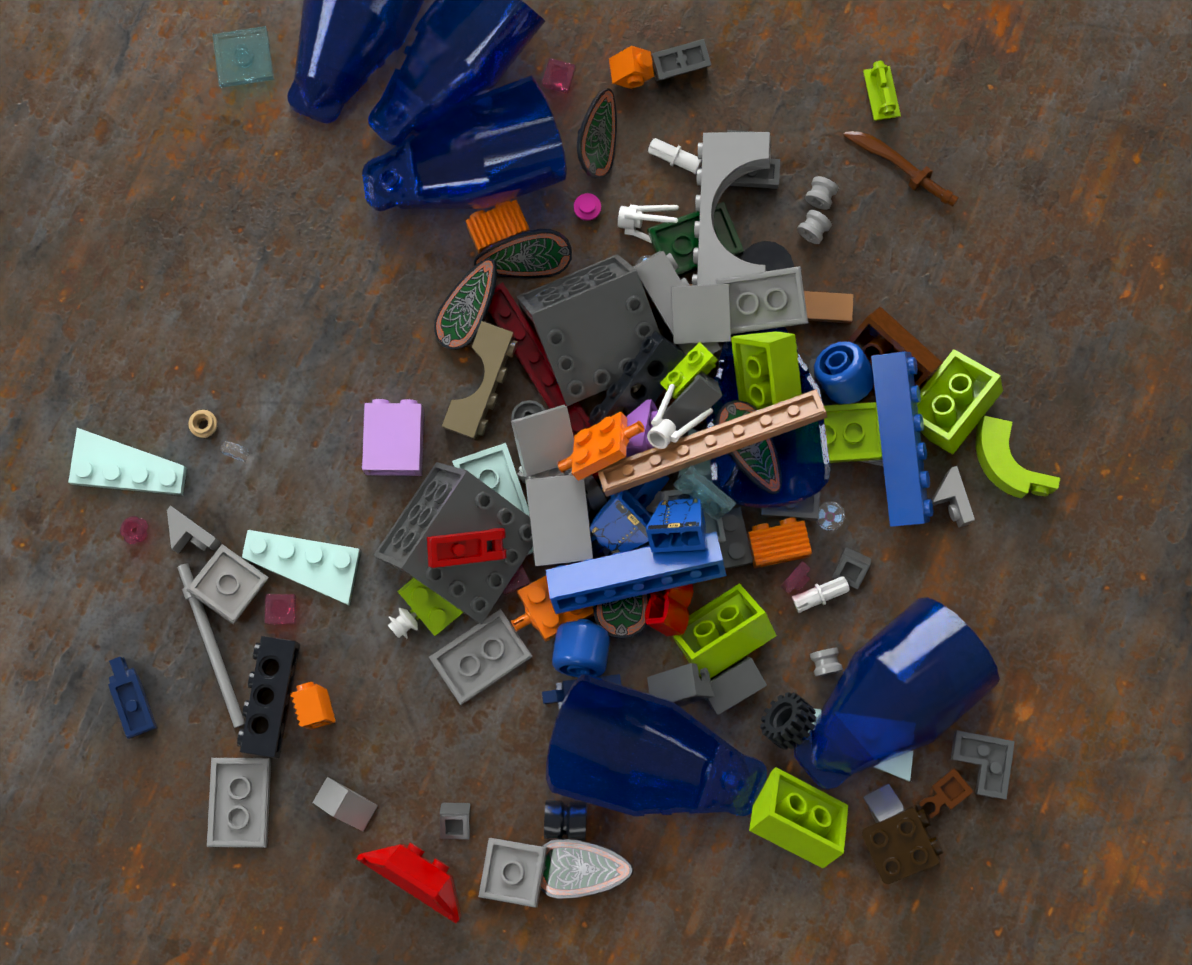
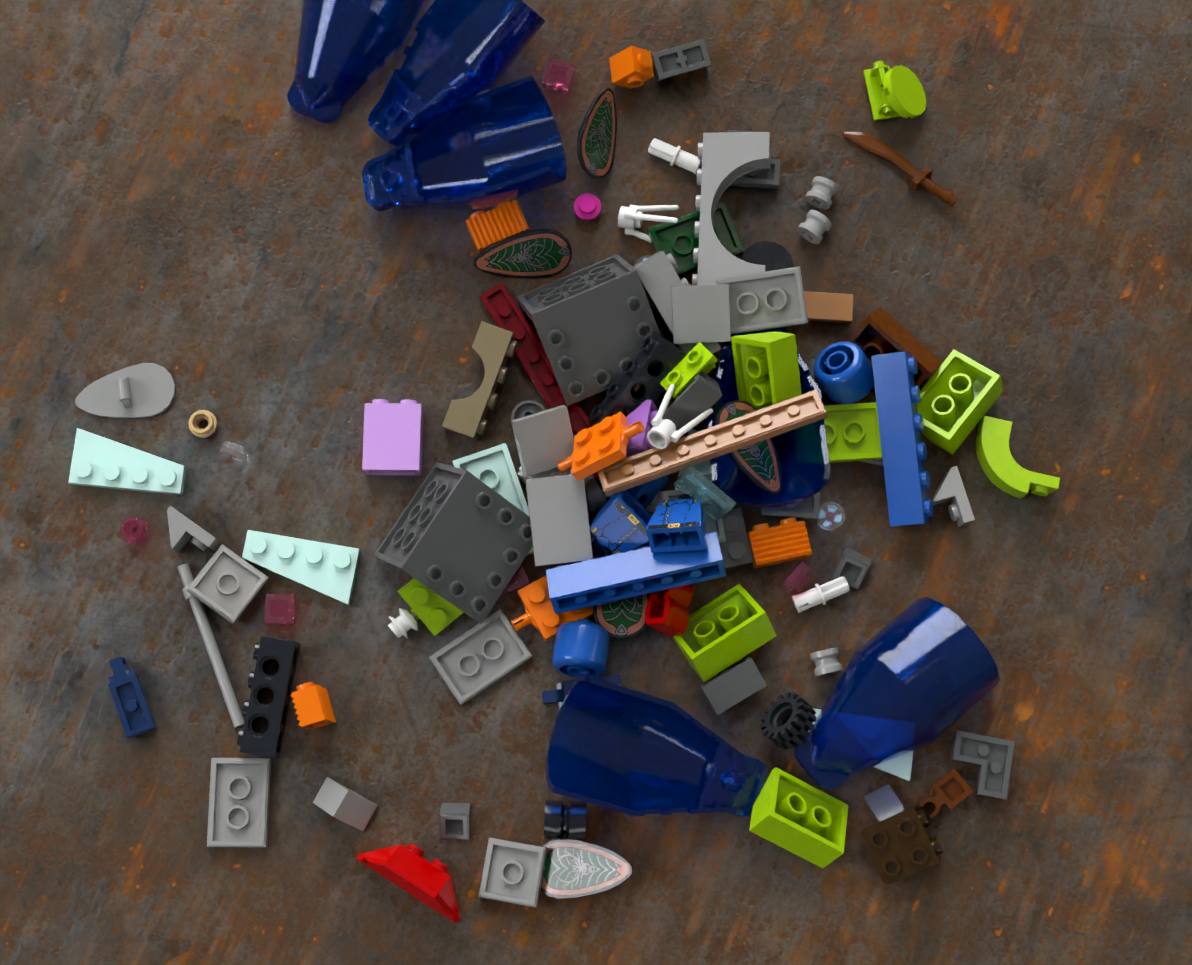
(129, 393): none -> light grey shield
(243, 56): clear light blue plate -> none
(466, 306): shield -> none
(466, 548): red plate -> none
(682, 685): dark grey hinge -> none
(905, 92): none -> lime tile

